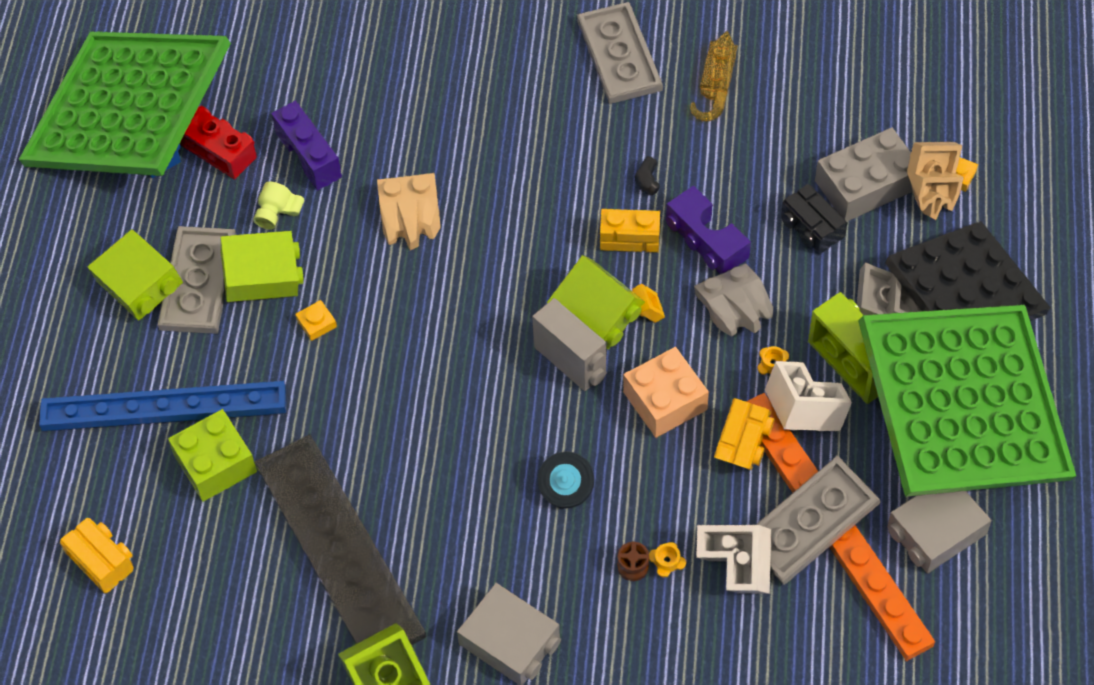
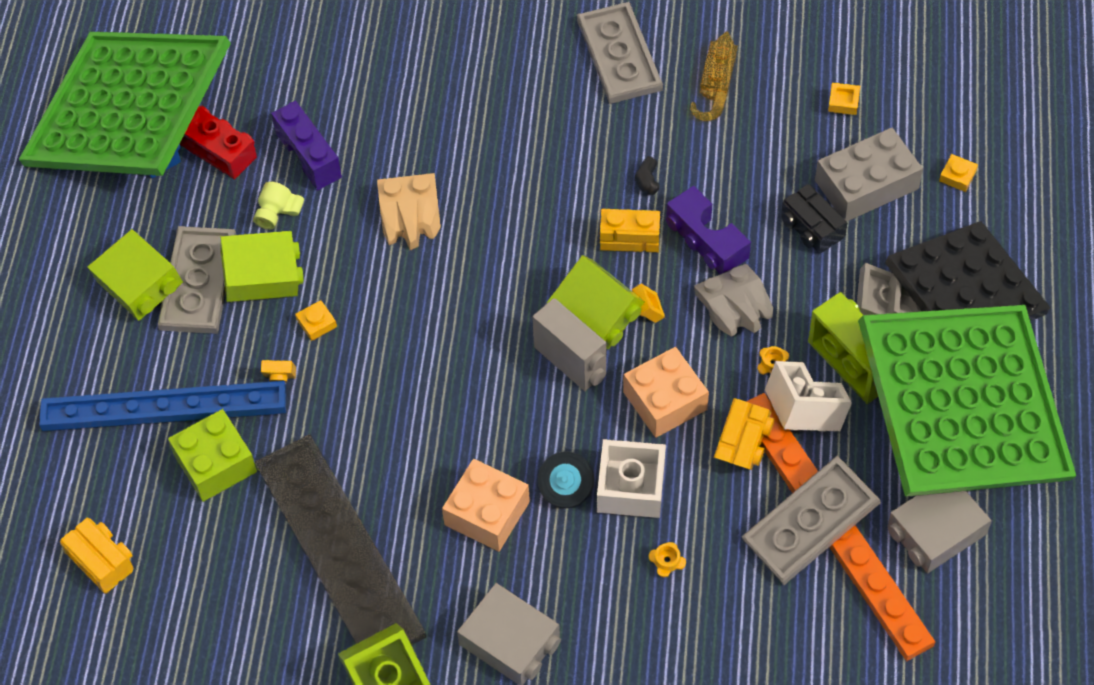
(278, 370): none -> yellow plate
(486, 505): none -> light nougat brick
(631, 478): none -> white brick
(633, 553): reddish brown wheel -> none
(745, 550): white brick -> none
(844, 98): none -> yellow plate
(934, 175): tan plate -> none

